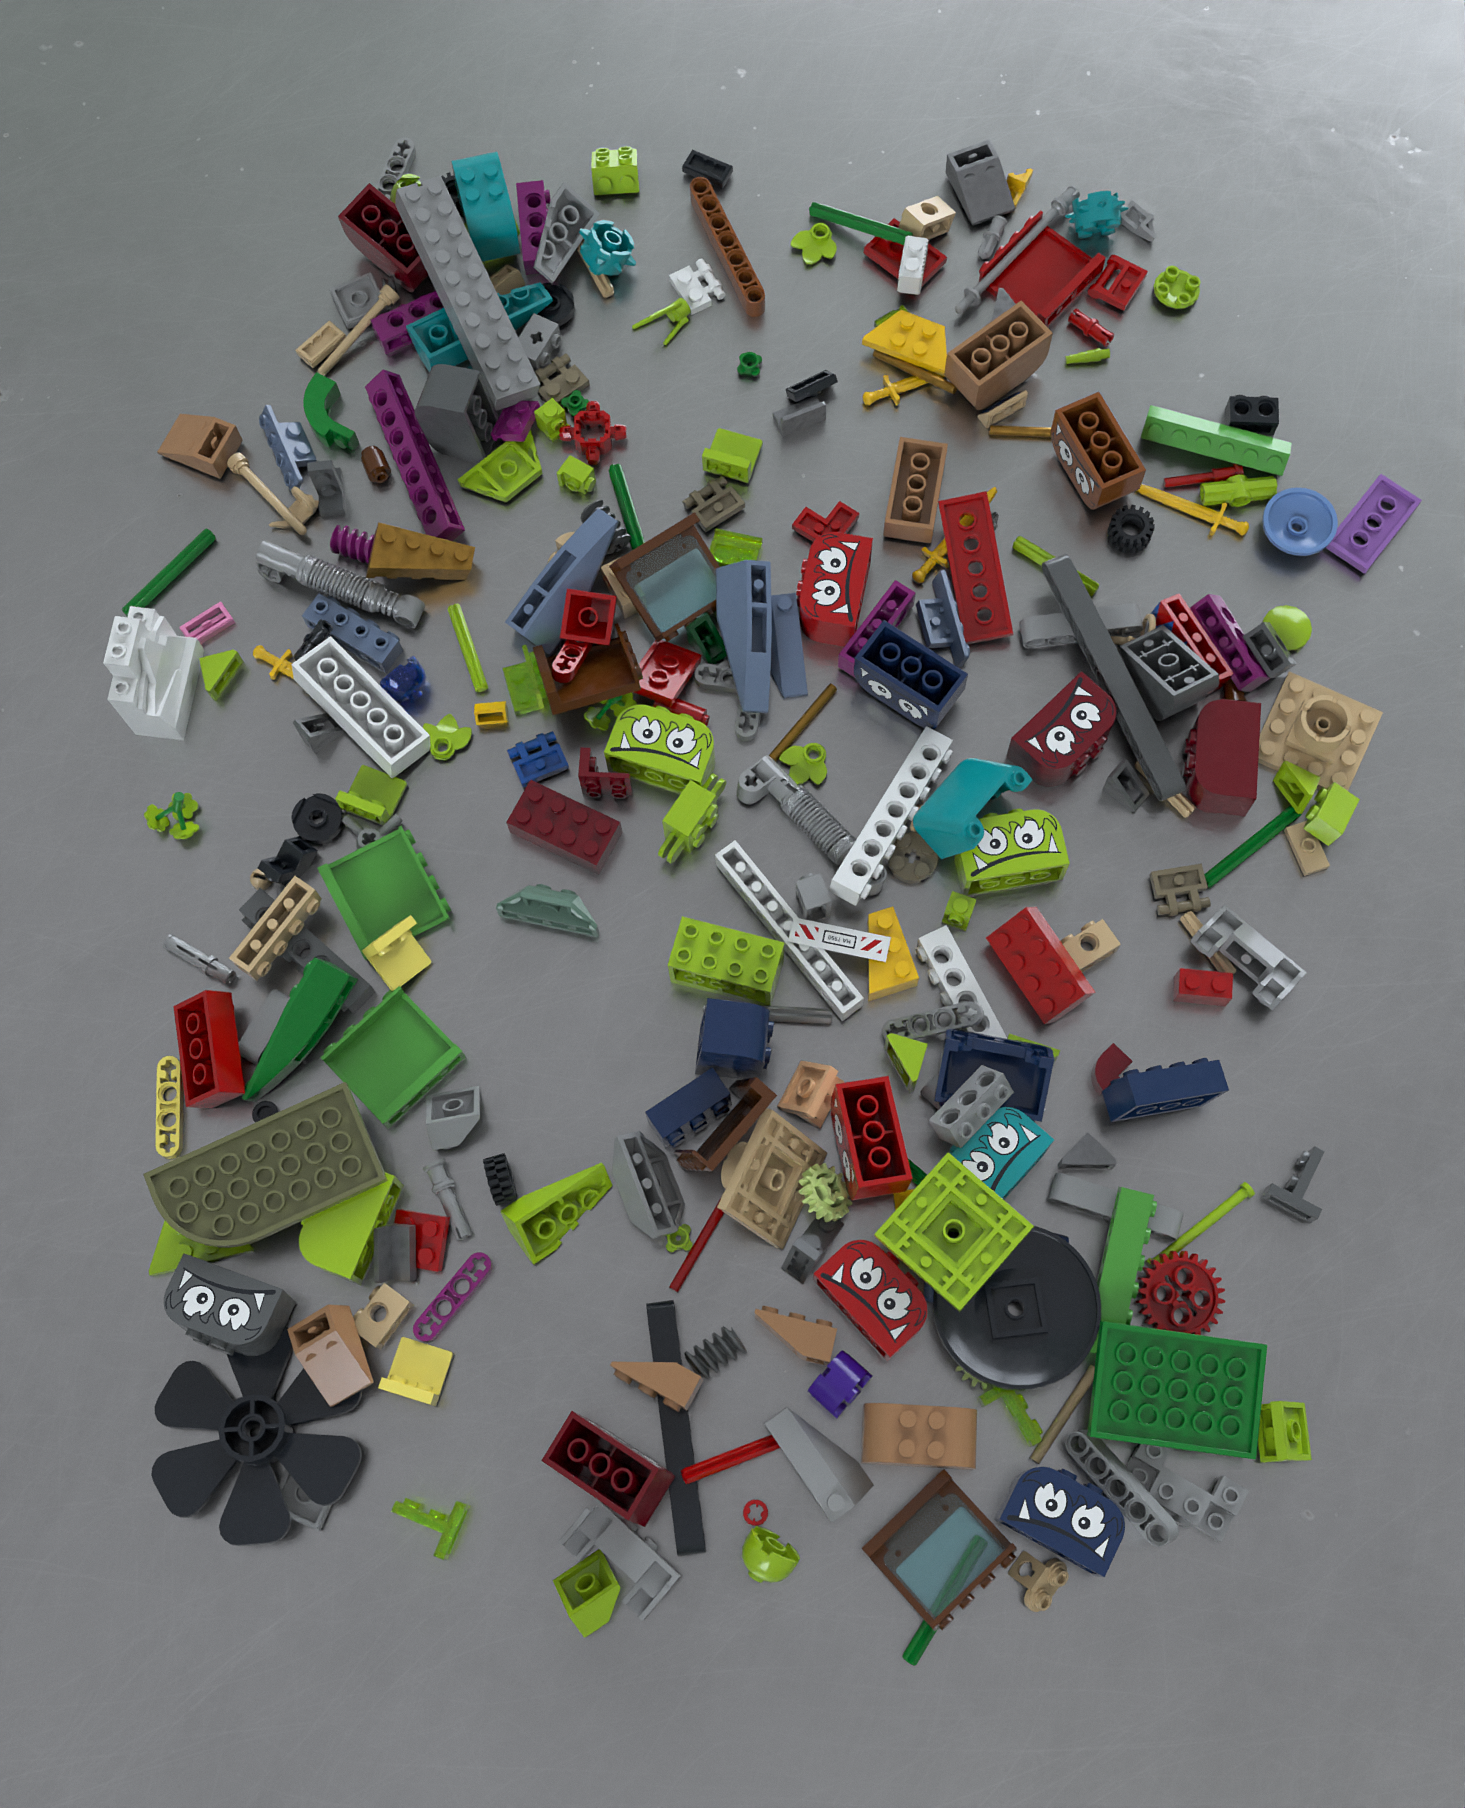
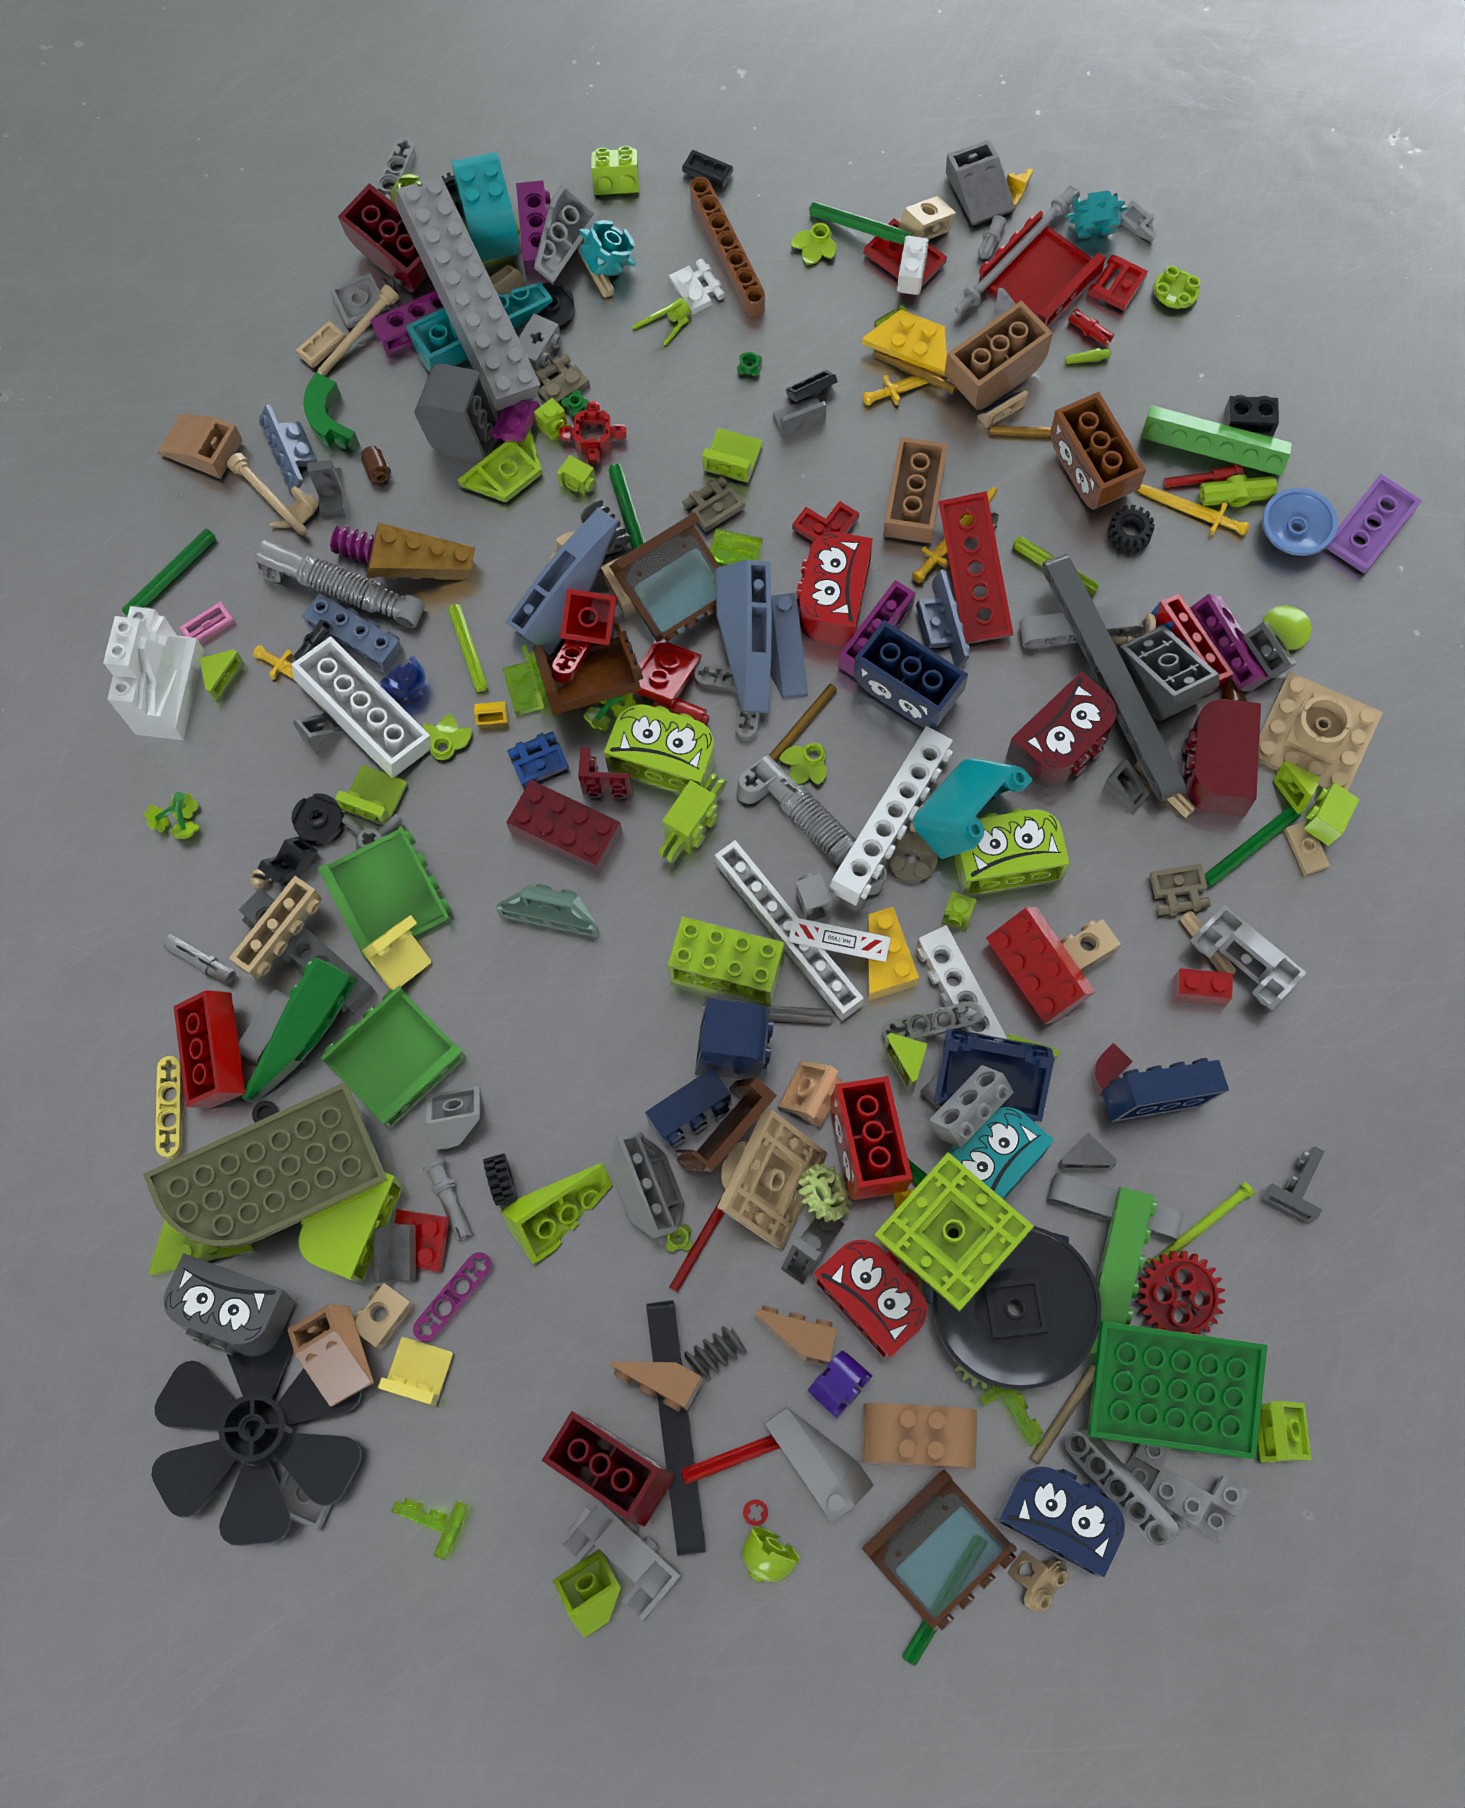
(414, 456): magenta brick -> none
(706, 639): dark green slope -> none

